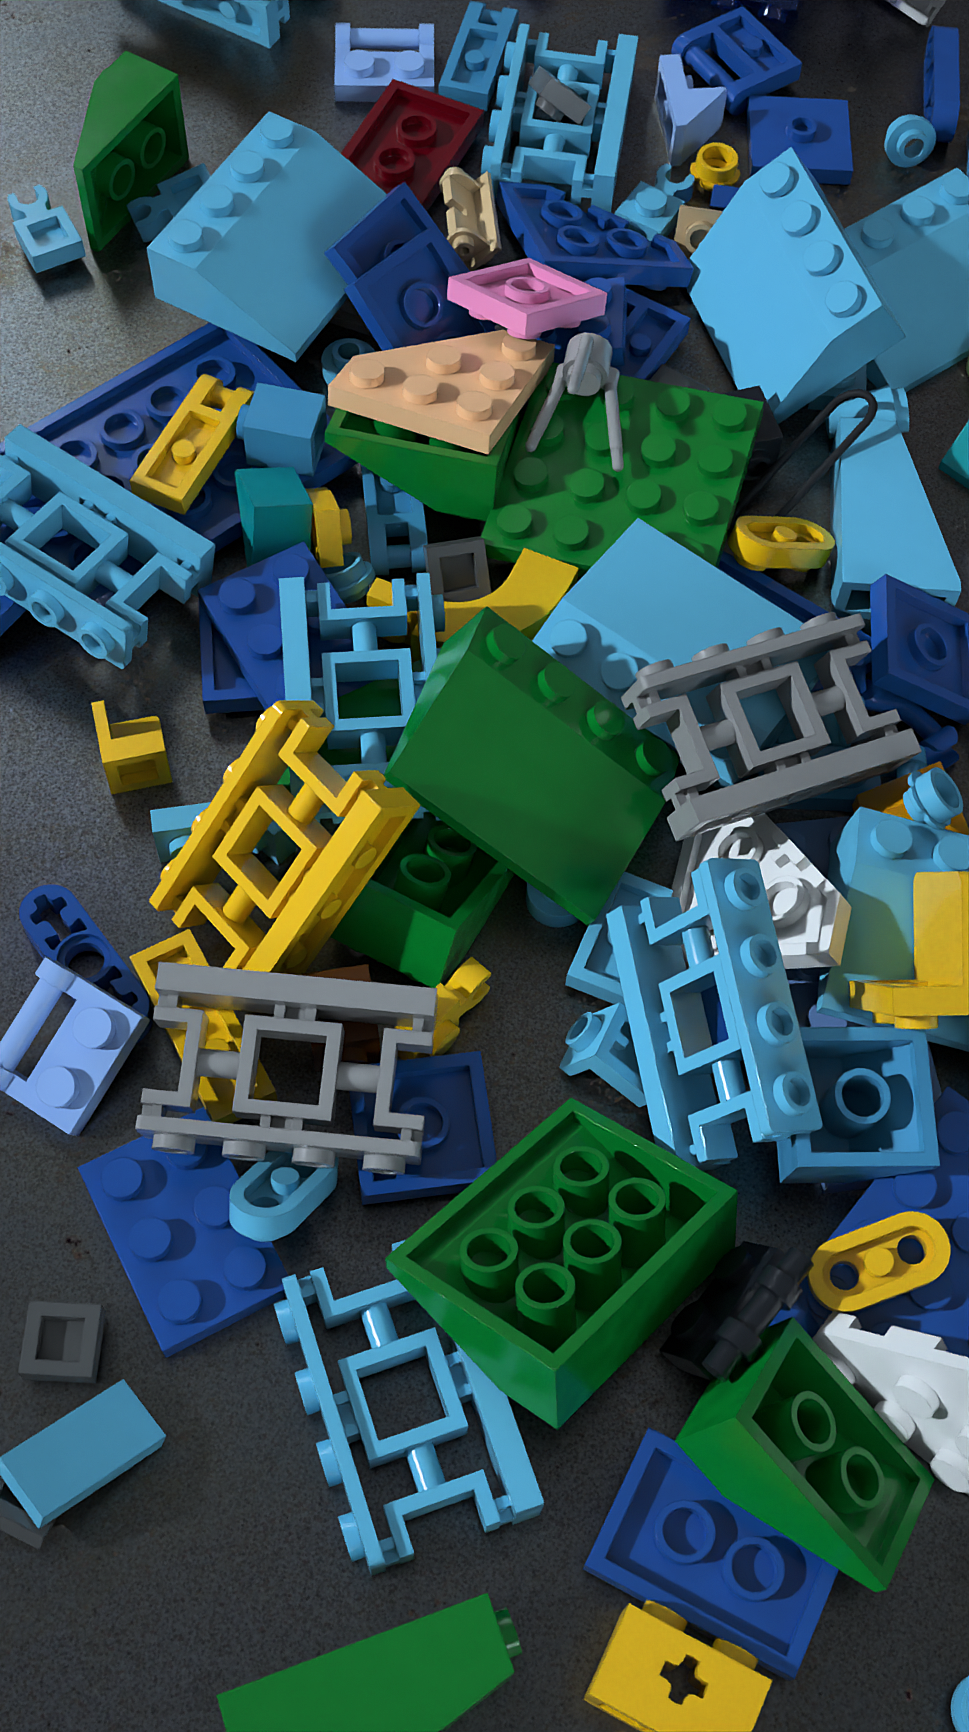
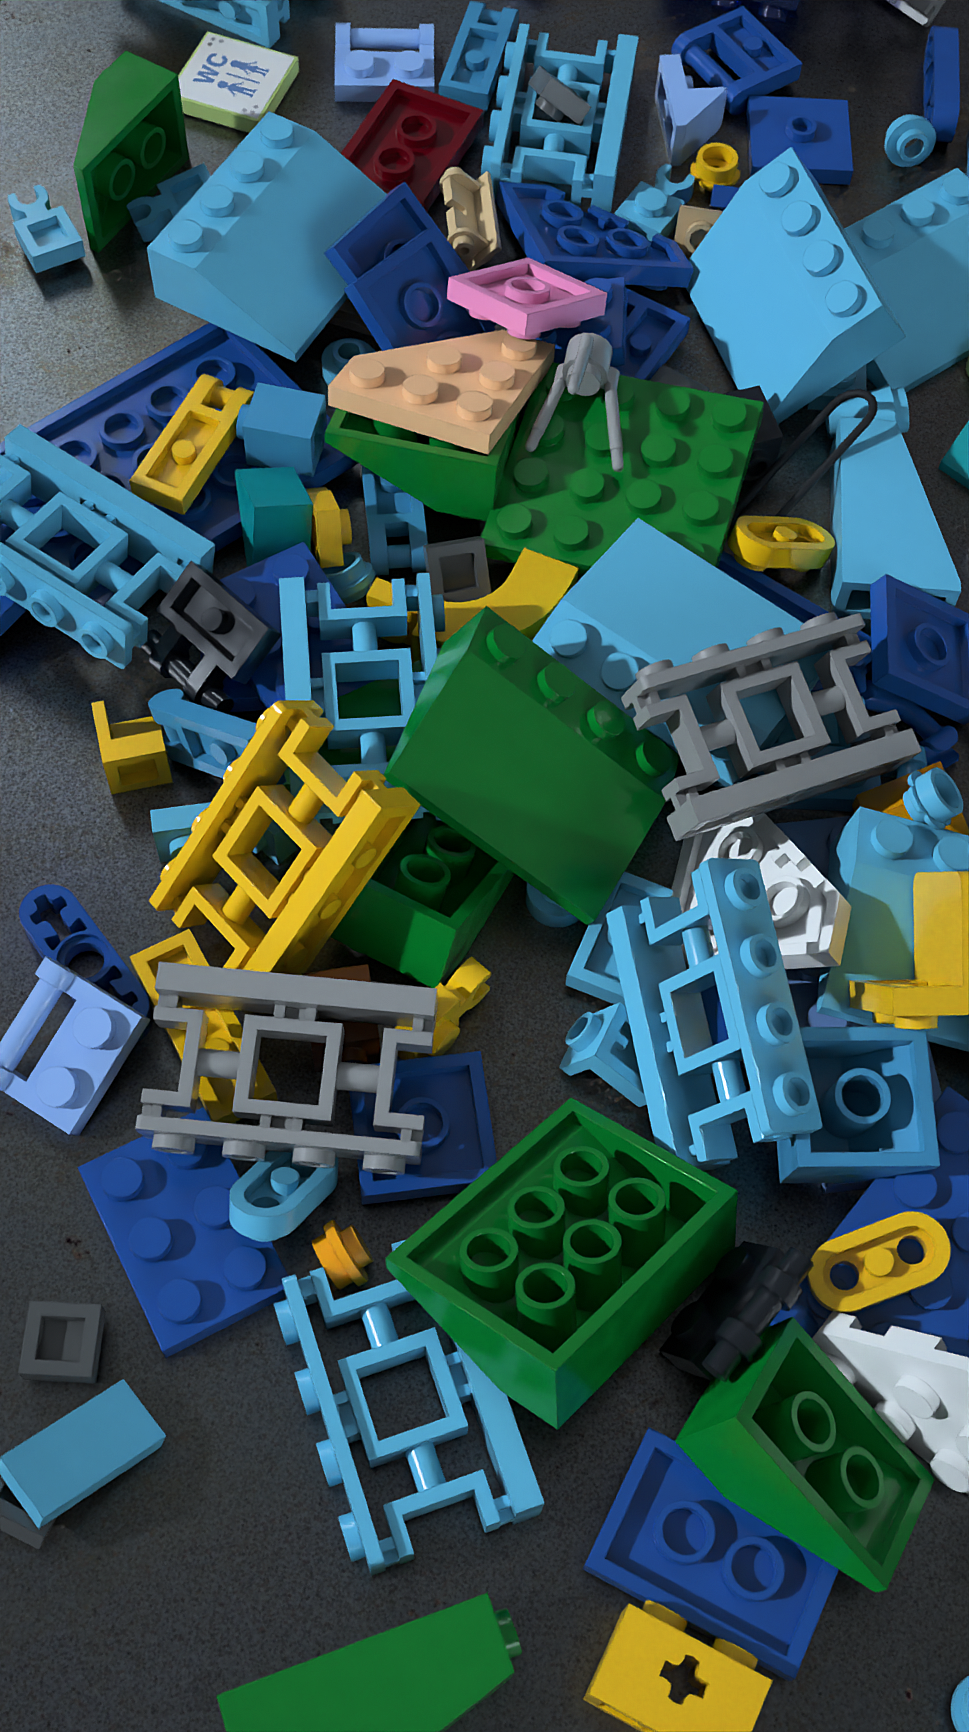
(200, 734): none -> dark azure plate
(220, 626): none -> black plate
(235, 81): none -> white tile
(343, 1254): none -> light orange plate

